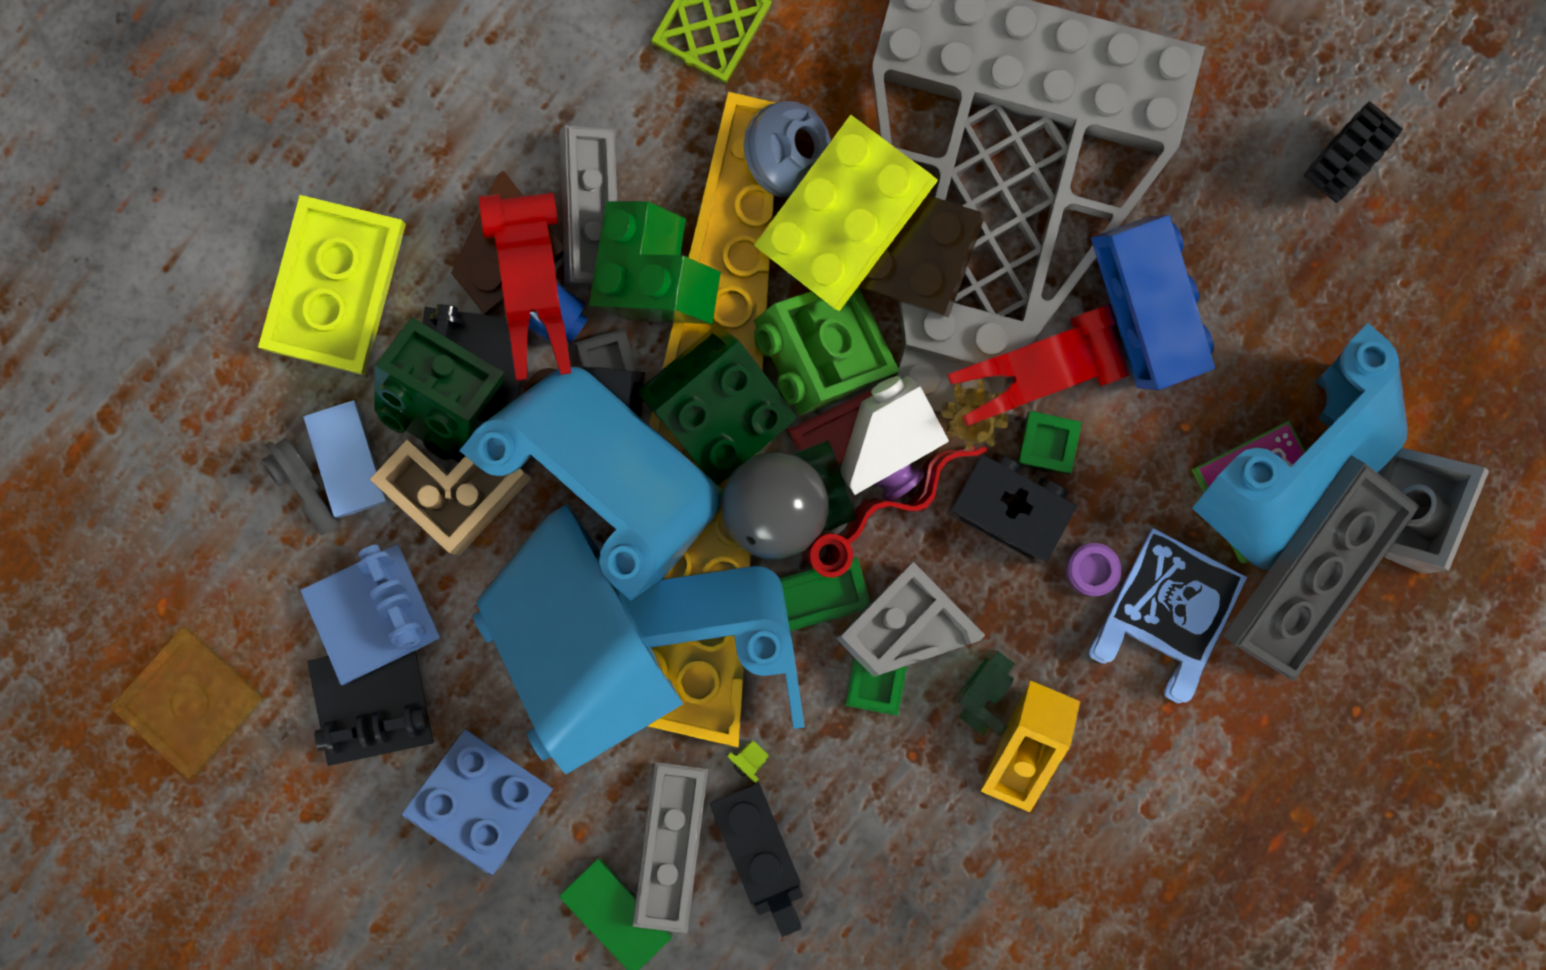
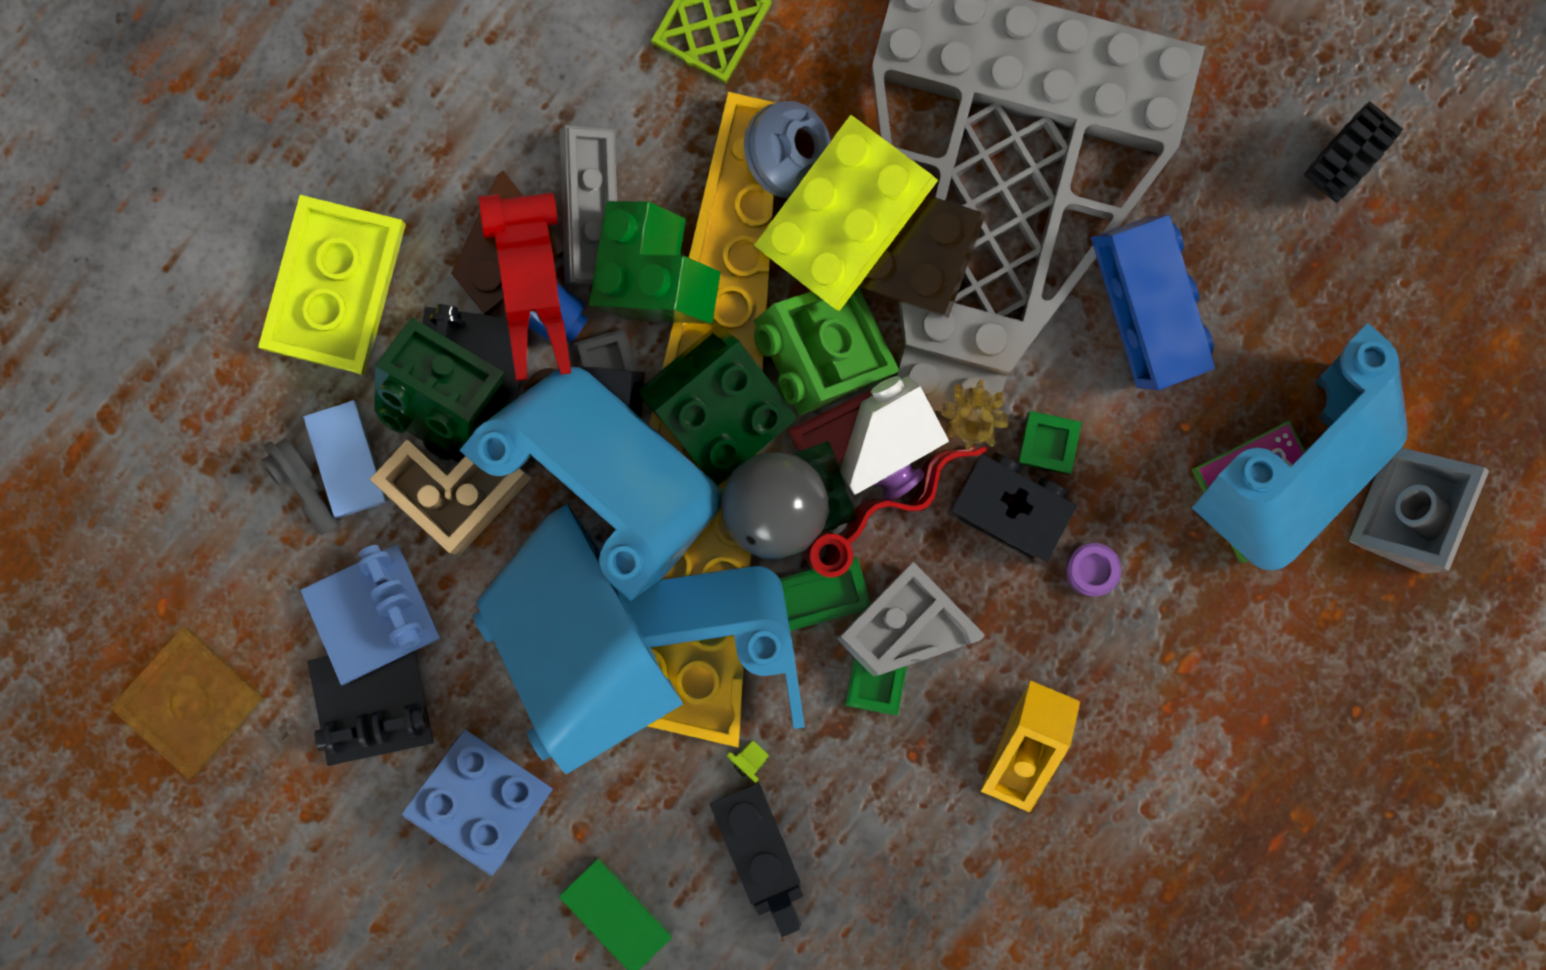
(670, 847): light grey tile -> none
(986, 683): clear green bracket -> none
(1051, 364): red flag -> none
(1173, 604): flag -> none
(1321, 569): dark grey tile -> none

